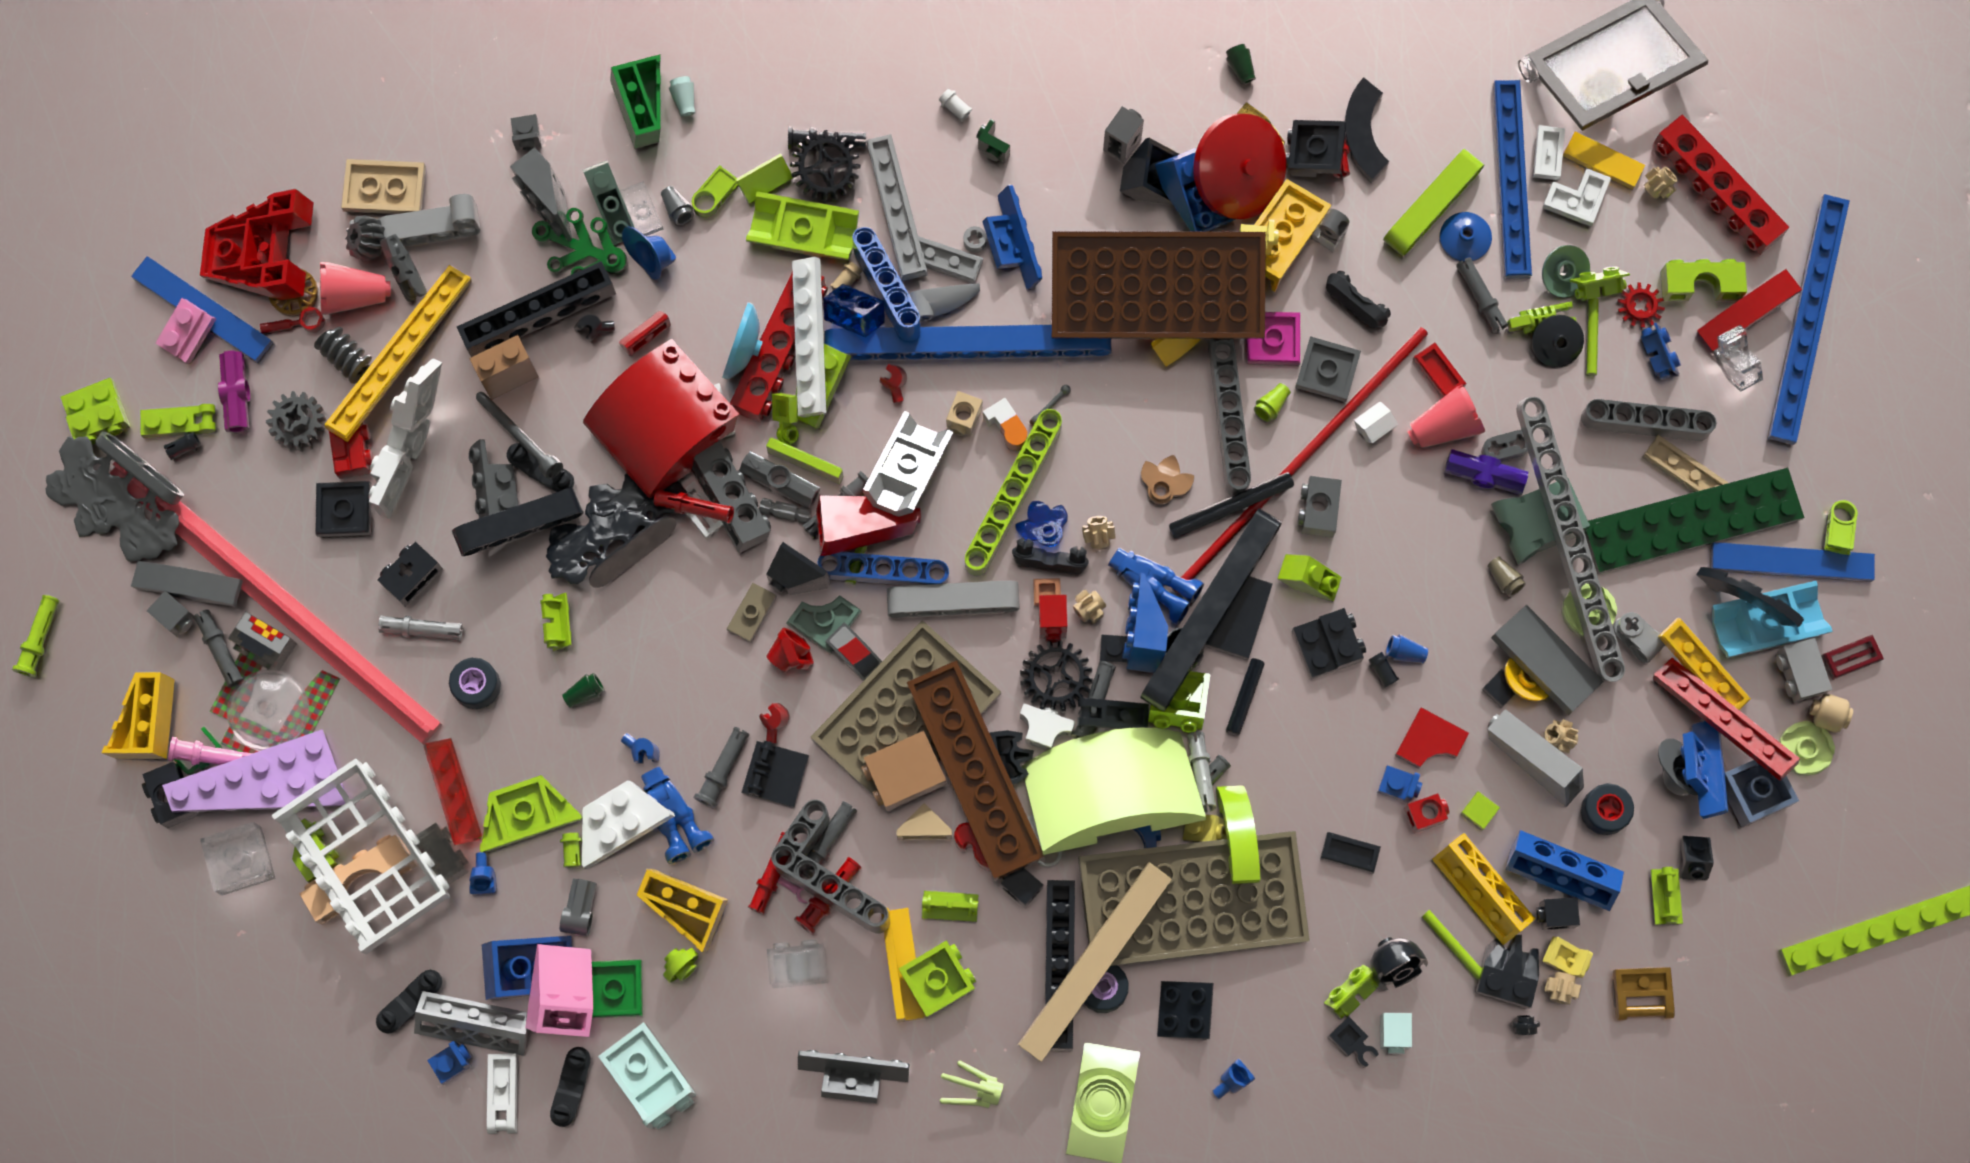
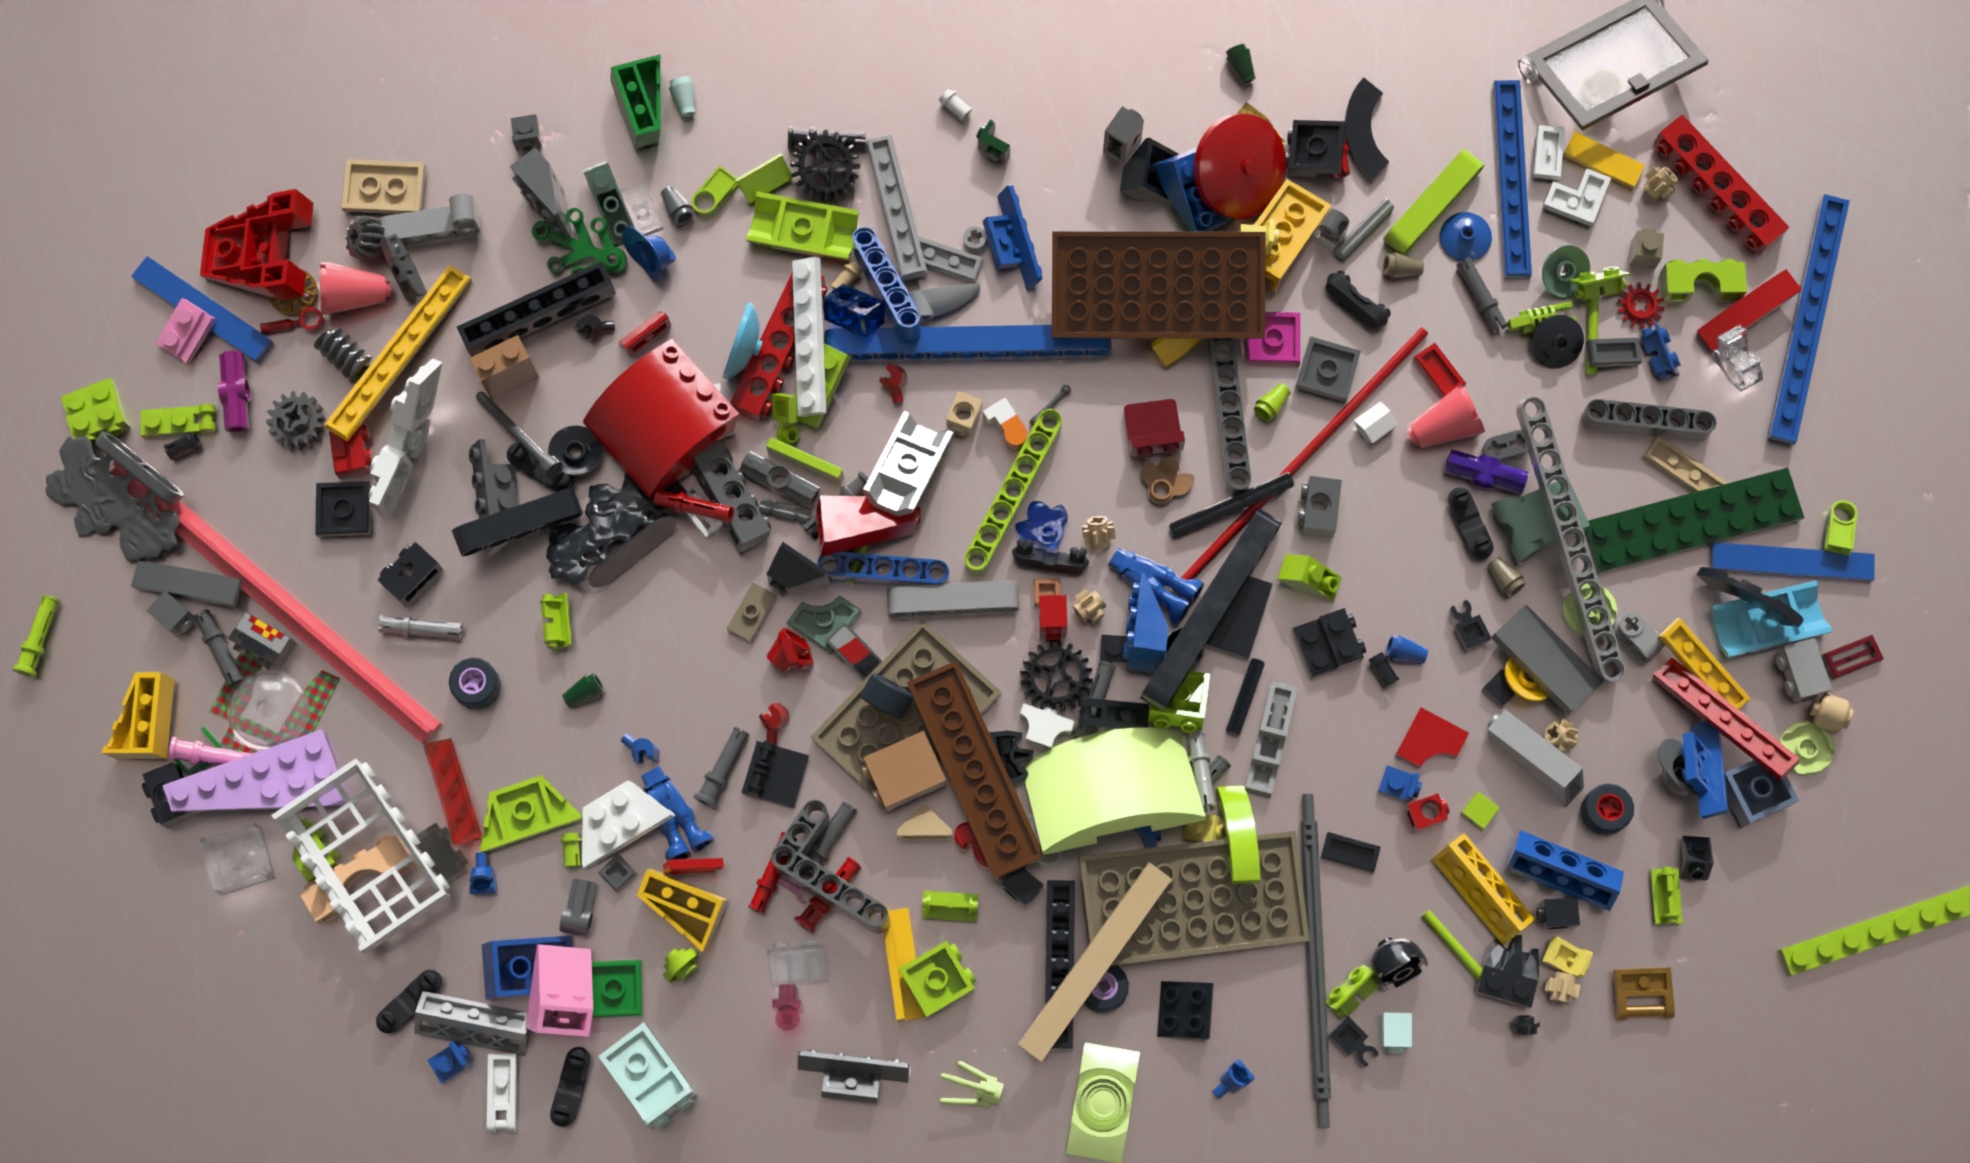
(575, 439): none -> black dish
(617, 873): none -> dark grey tile
(693, 866): none -> red tile
(787, 1007): none -> clear pink hips
(887, 696): none -> black wheel
(1153, 428): none -> dark red bracket
(1271, 739): none -> light grey slope
(1316, 969): none -> dark grey axle
(1363, 229): none -> light grey axle
(1401, 266): none -> dark tan cone
(1470, 523): none -> black piece
(1471, 630): none -> black plate
(1614, 352): none -> dark grey tile
(1646, 248): none -> dark tan brick

